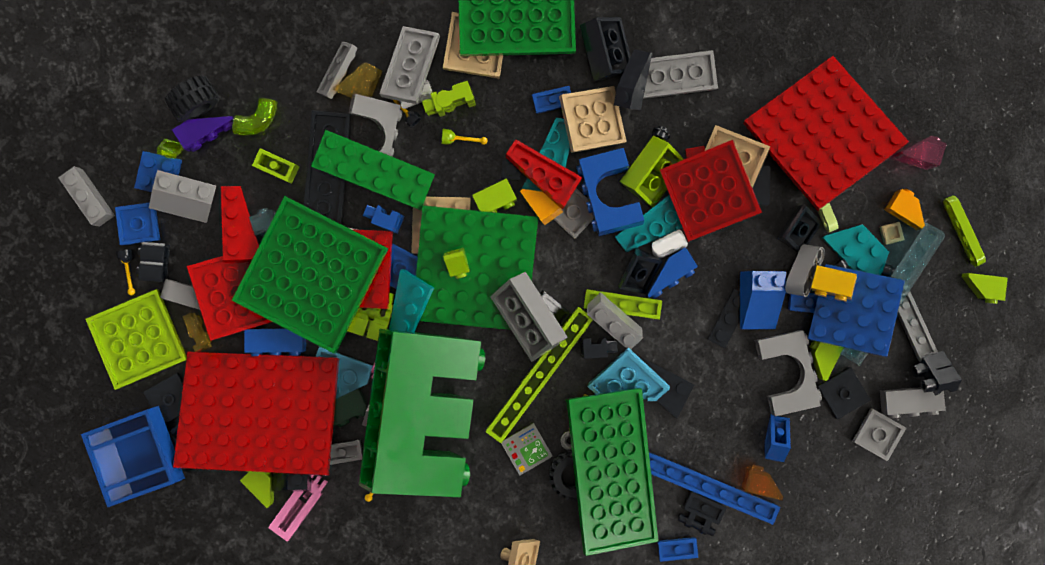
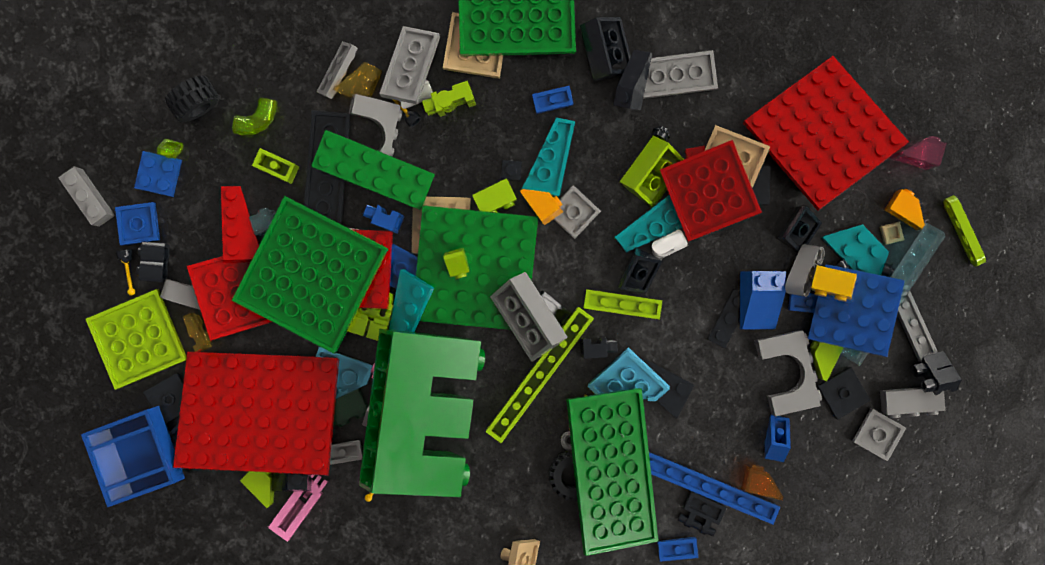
(182, 196): light grey slope -> none
(197, 131): dark purple slope -> none
(273, 341): blue brick -> none
(449, 136): hinge -> none
(526, 449): tile -> none
(545, 173): red wing -> none
(592, 119): tan plate -> none
(607, 218): blue arch -> none
(614, 321): light grey brick -> none
(674, 268): blue slope -> none
(828, 218): yellowish green beam -> none
(987, 287): lime slope -> none

